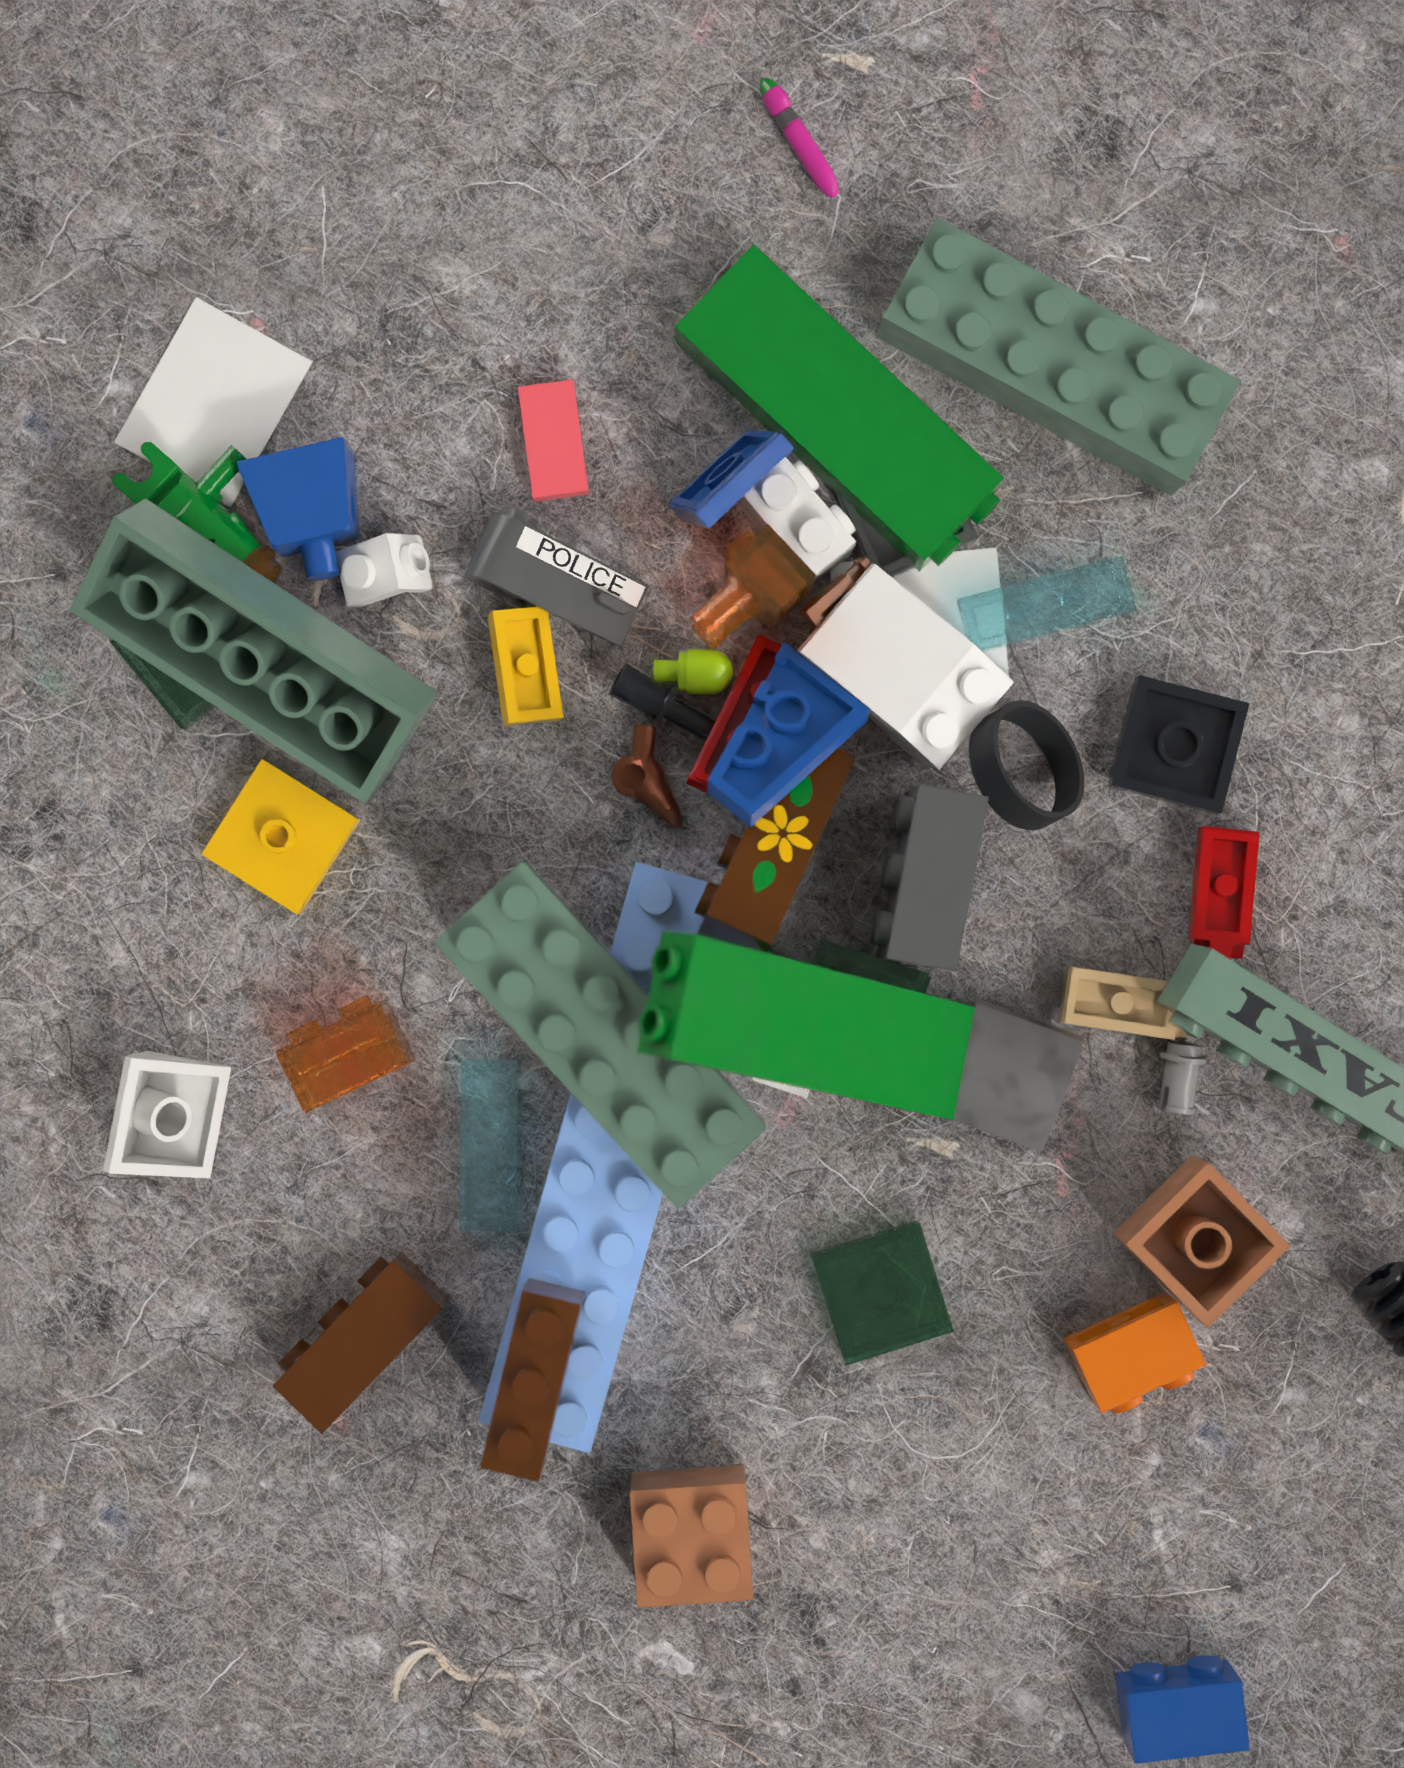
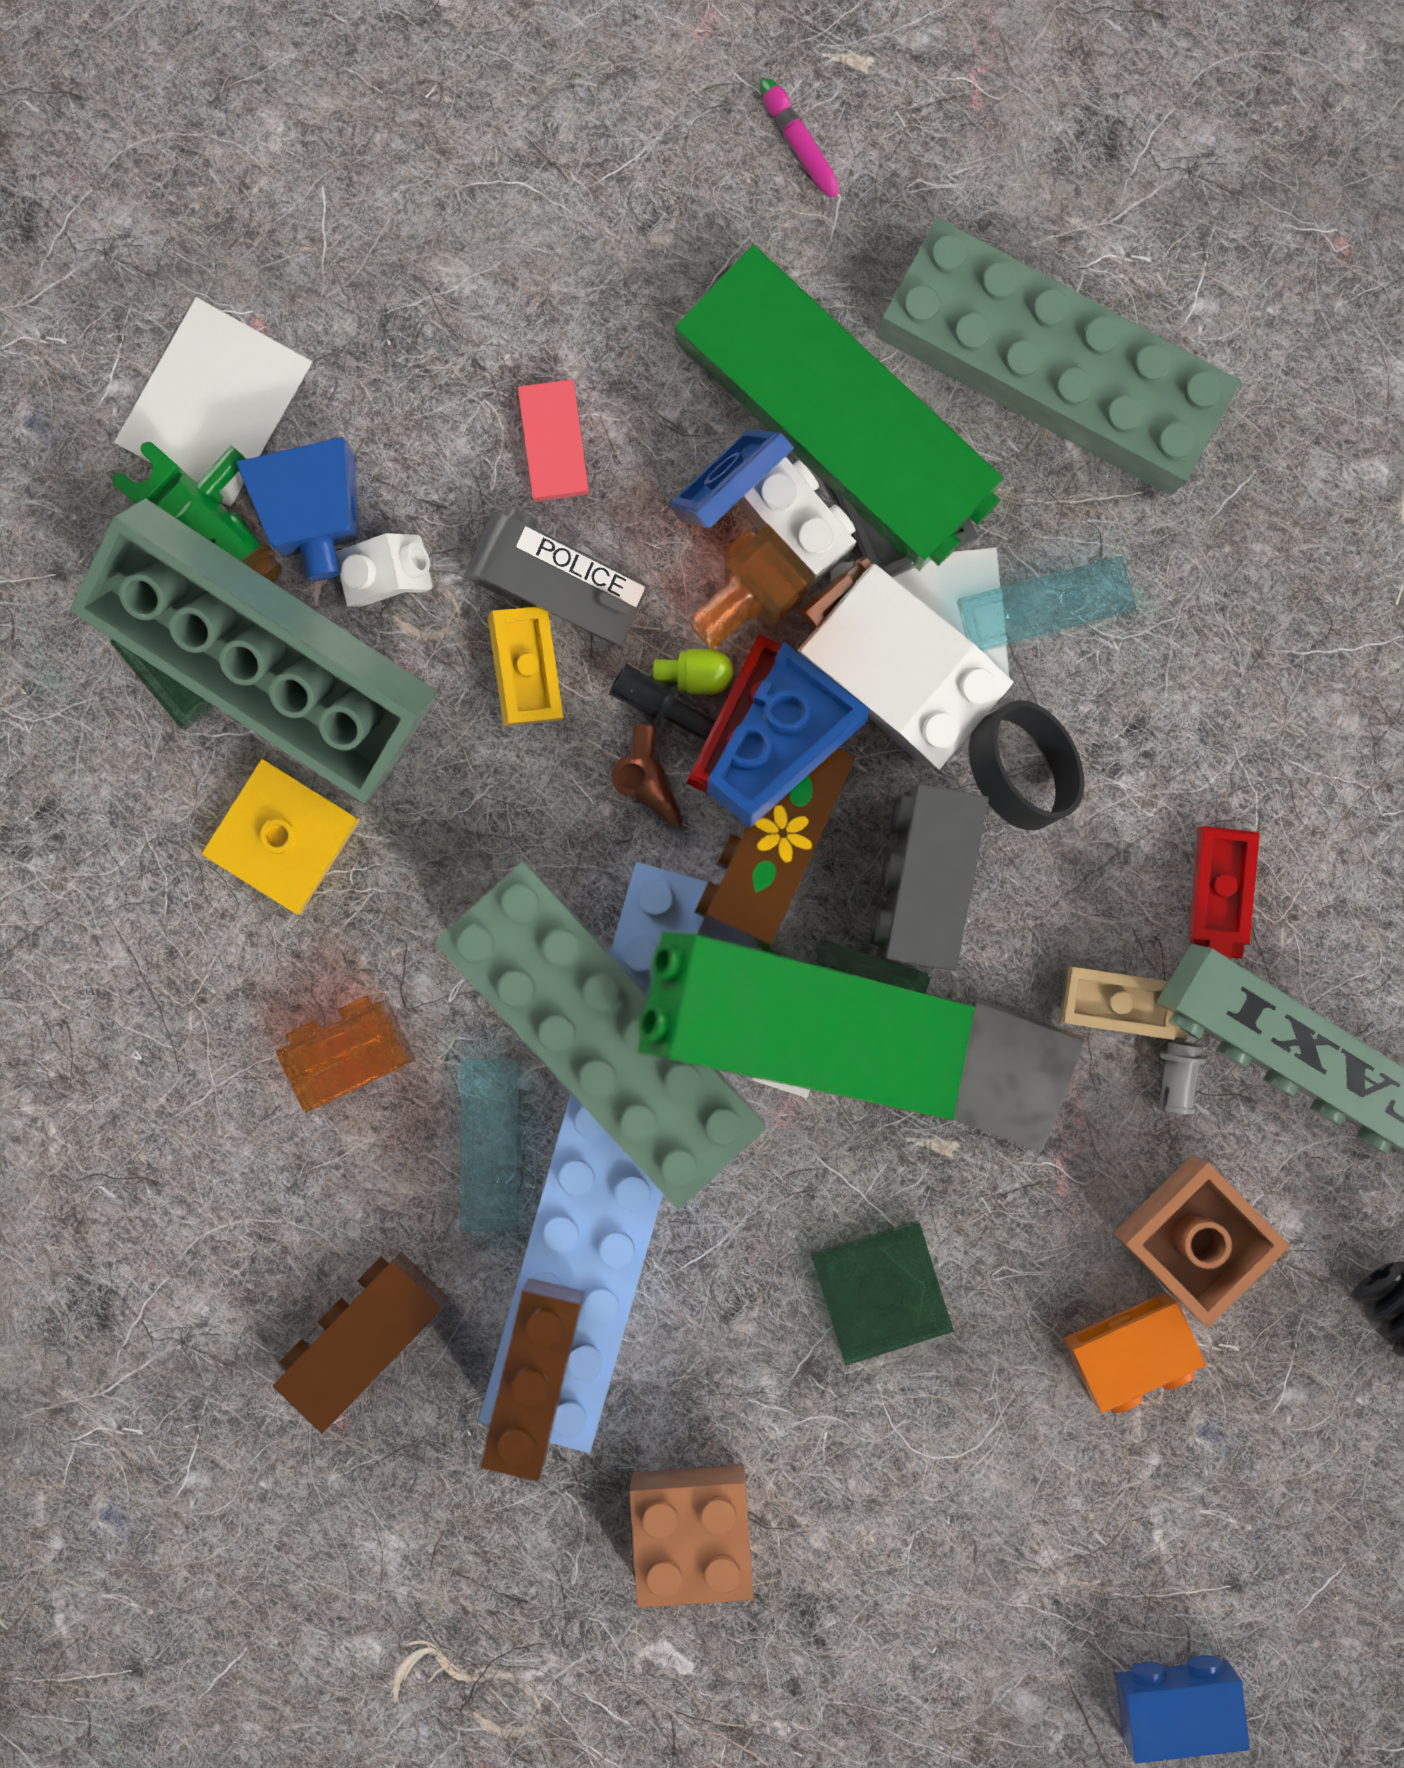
(167, 1116): white slope -> none
(1178, 744): black plate -> none

